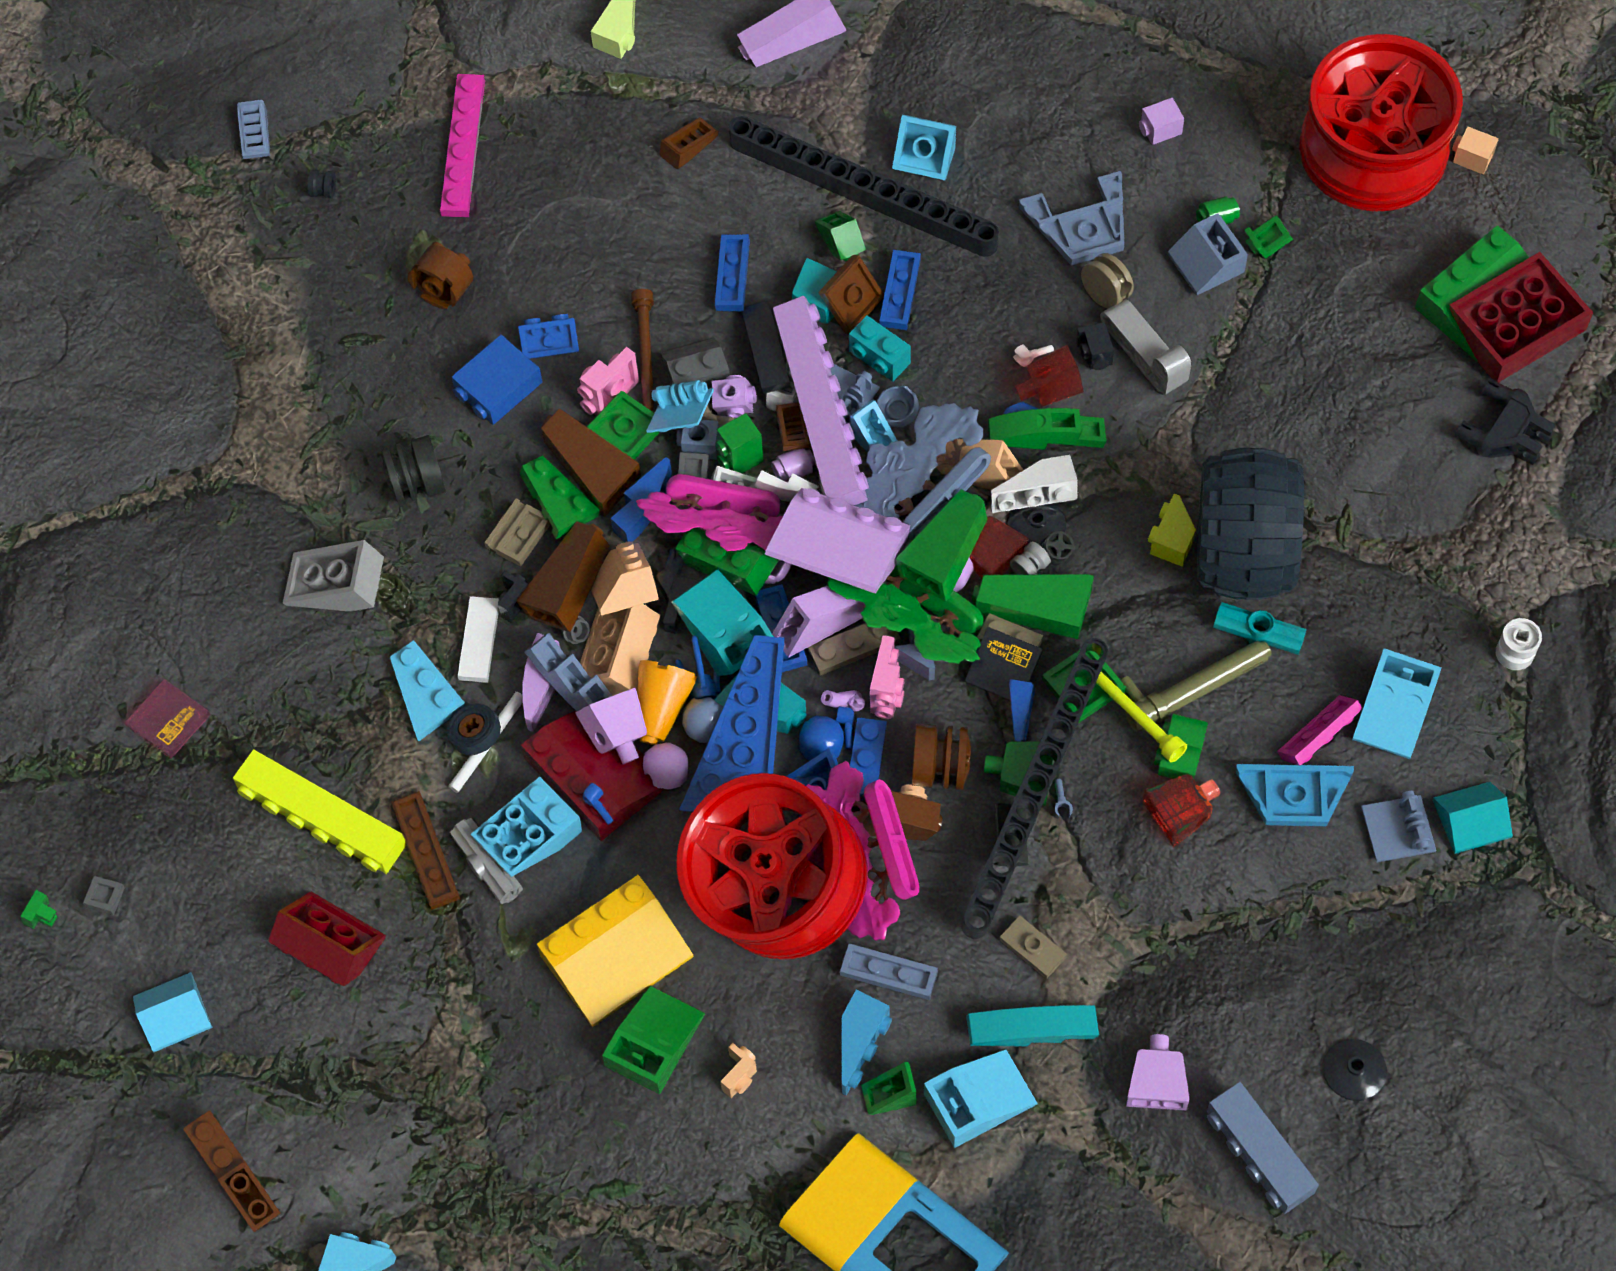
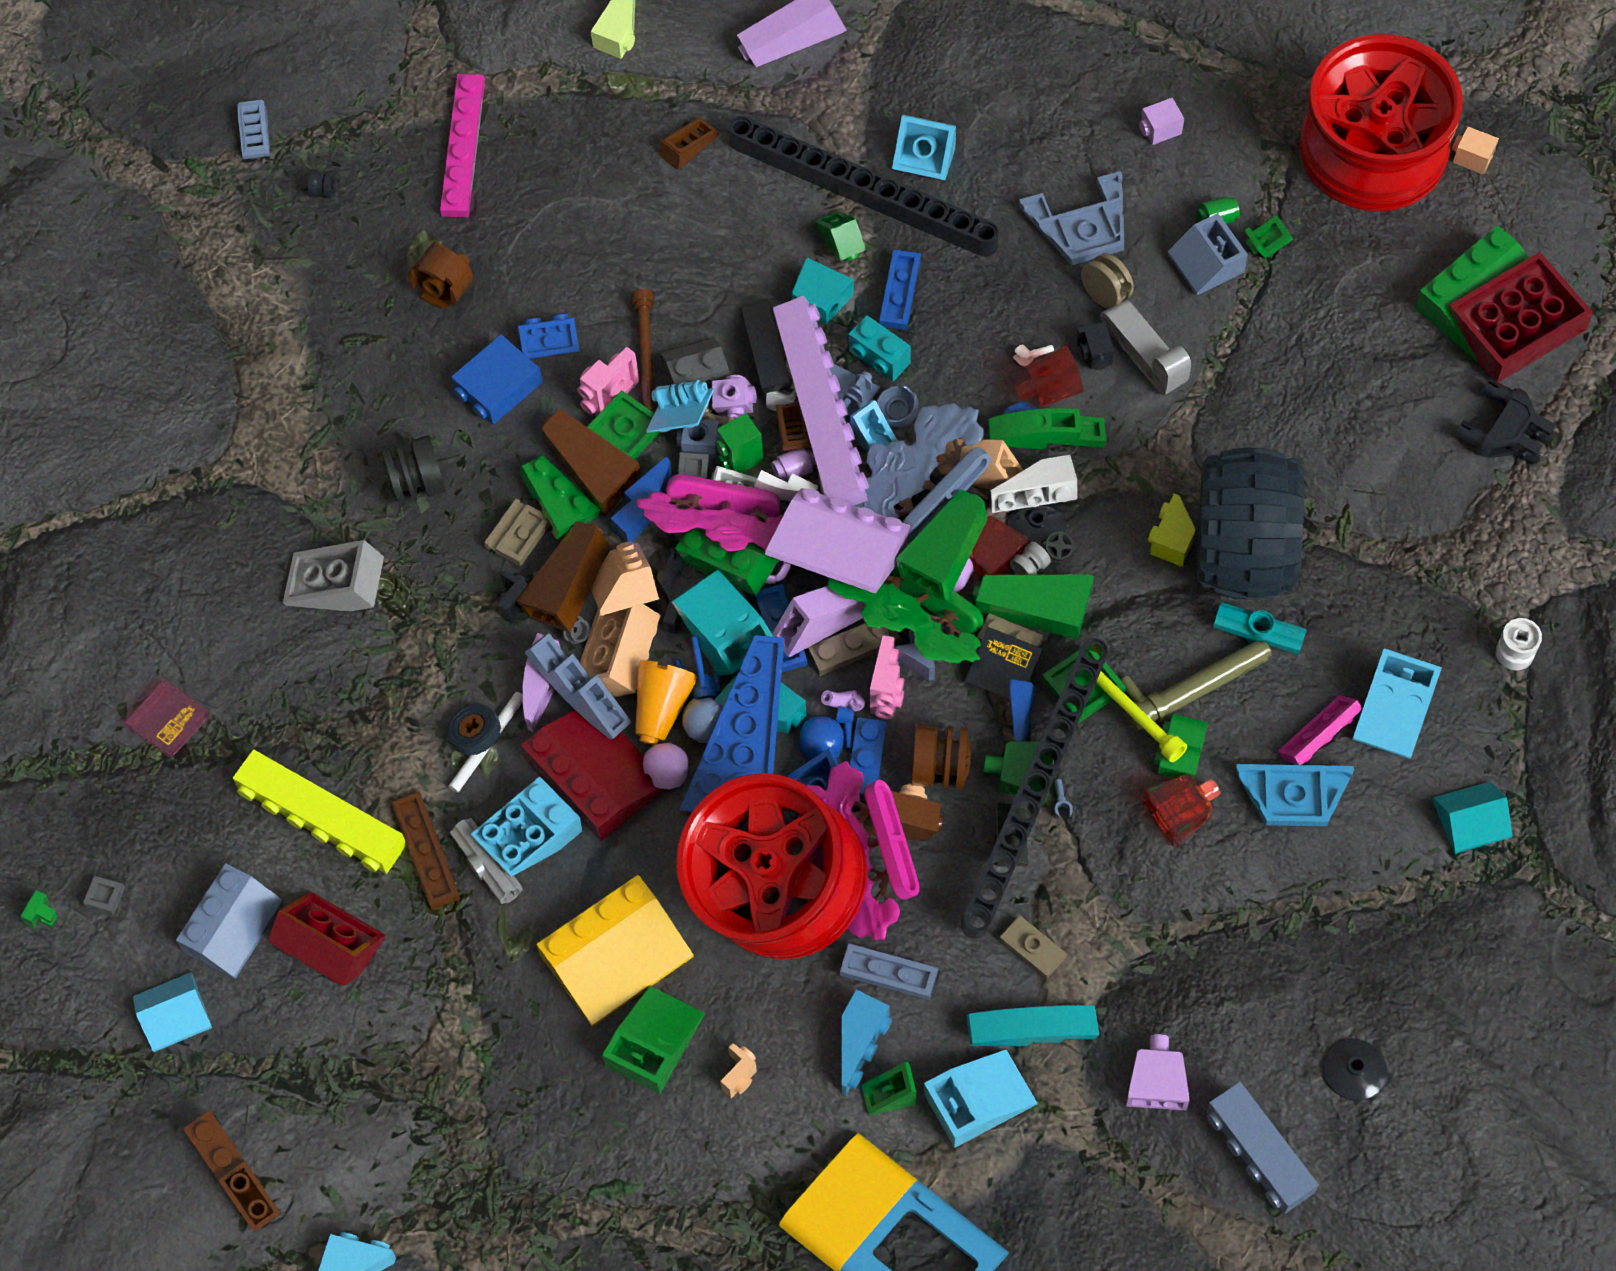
(229, 921): none -> sand blue slope
(425, 690): medium azure wing -> none
(478, 639): white tile -> none
(591, 797): blue hand -> none
(615, 724): lavender torso -> none
(732, 272): blue plate -> none
(851, 293): reddish brown tile -> none
(1398, 828): sand blue hinge -> none

